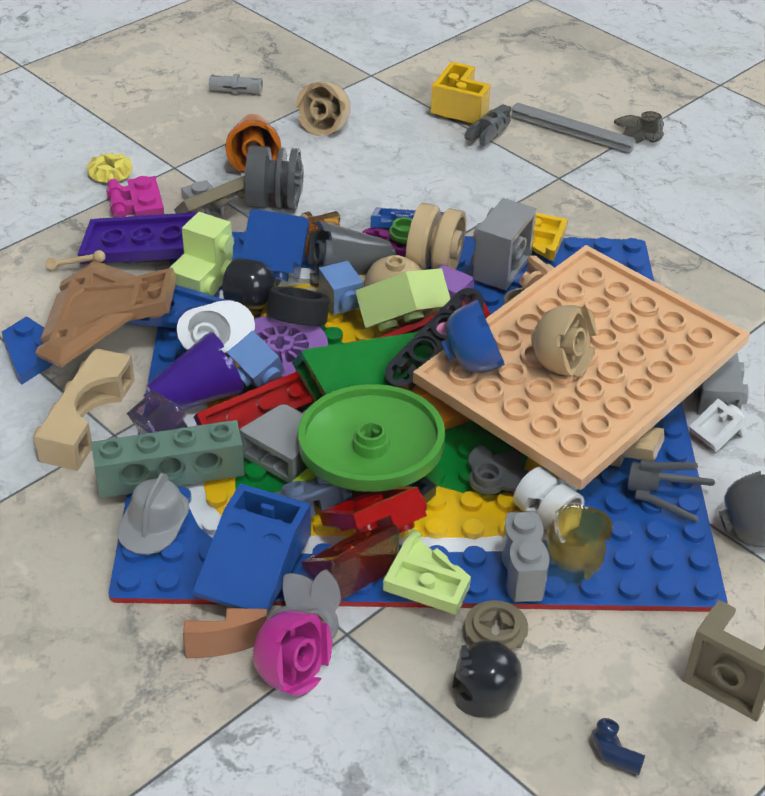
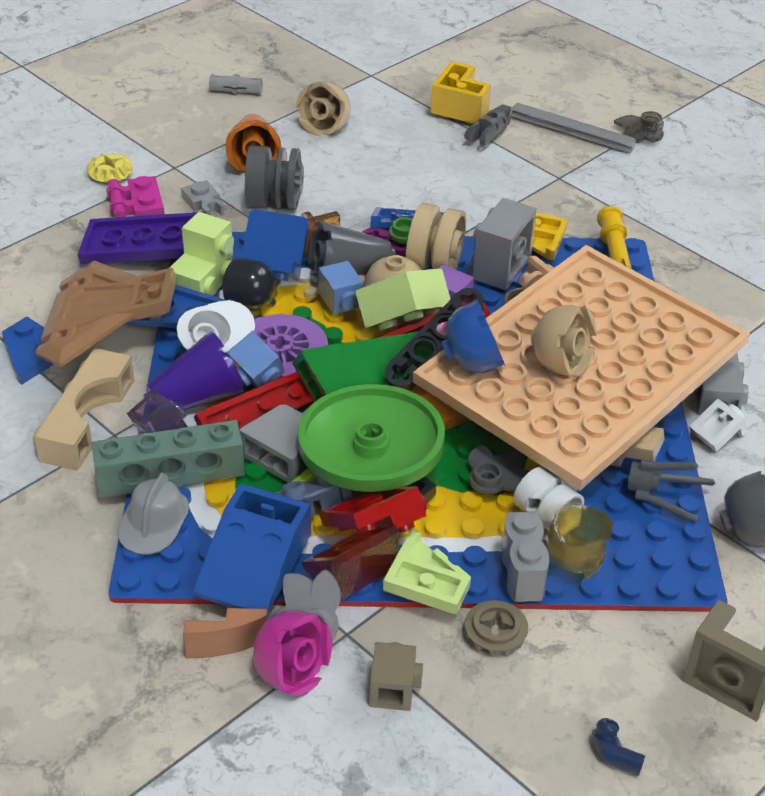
(53, 263): tan hinge -> none
(215, 197): dark tan plate -> none
(298, 306): black tyre -> none
(394, 676): none -> dark tan brick
(490, 675): black helmet -> none
(614, 233): none -> yellow pin

